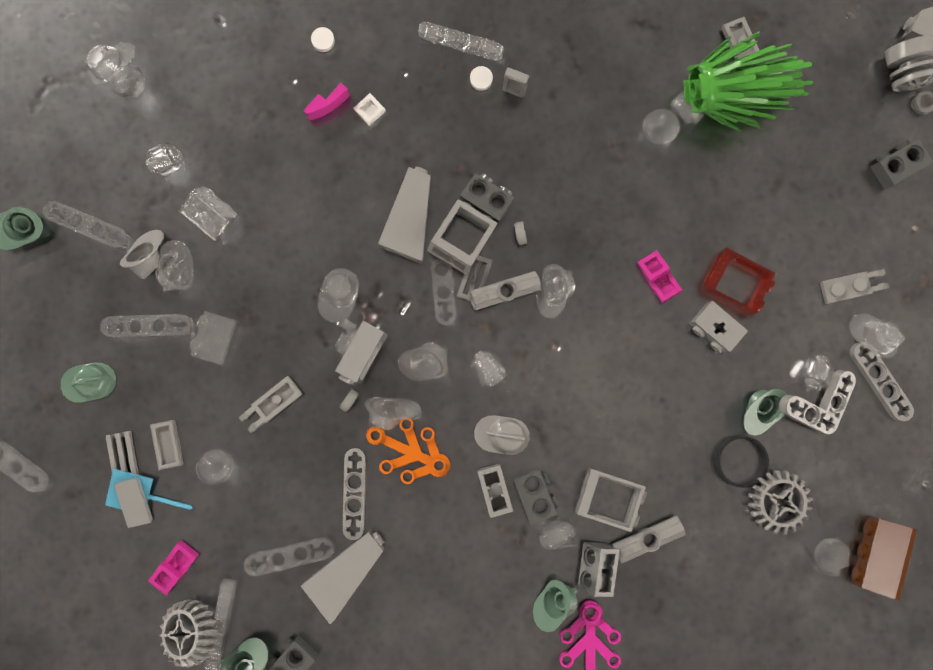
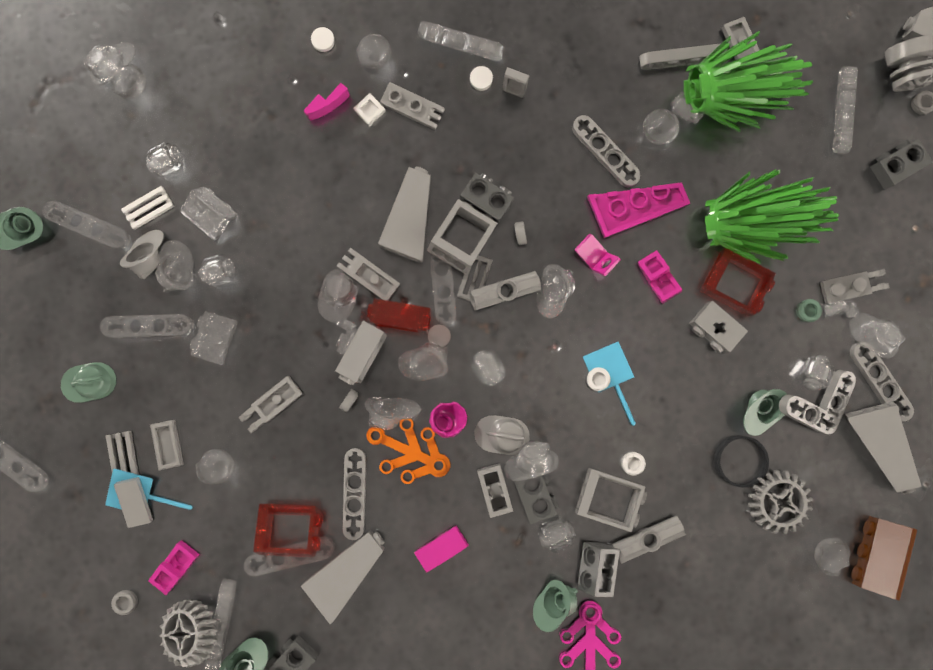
(124, 602): none -> light grey tile
(143, 200): none -> white tile
(217, 270): none -> clear head
(264, 529): none -> clear red window
(369, 275): none -> light grey hinge
(374, 51): none -> clear hair
(399, 316): none -> clear red window
(411, 105): none -> light grey hinge
(440, 335): none -> light grey tile
(441, 548): none -> dark pink slope
(448, 419): none -> dark pink hair
(532, 461): none -> clear piece
(595, 255): none -> dark pink bracket
(598, 379): none -> white tile
(608, 149): none -> light grey beam
(614, 361): none -> medium azure piece
(630, 208): none -> dark pink wing
(633, 463): none -> white tile
(675, 57): none -> light grey beam
(757, 219): none -> bright green plant
(809, 310): none -> sand green tile
(841, 306): none -> clear arm
(845, 110): none -> clear beam
(886, 440): none -> light grey slope

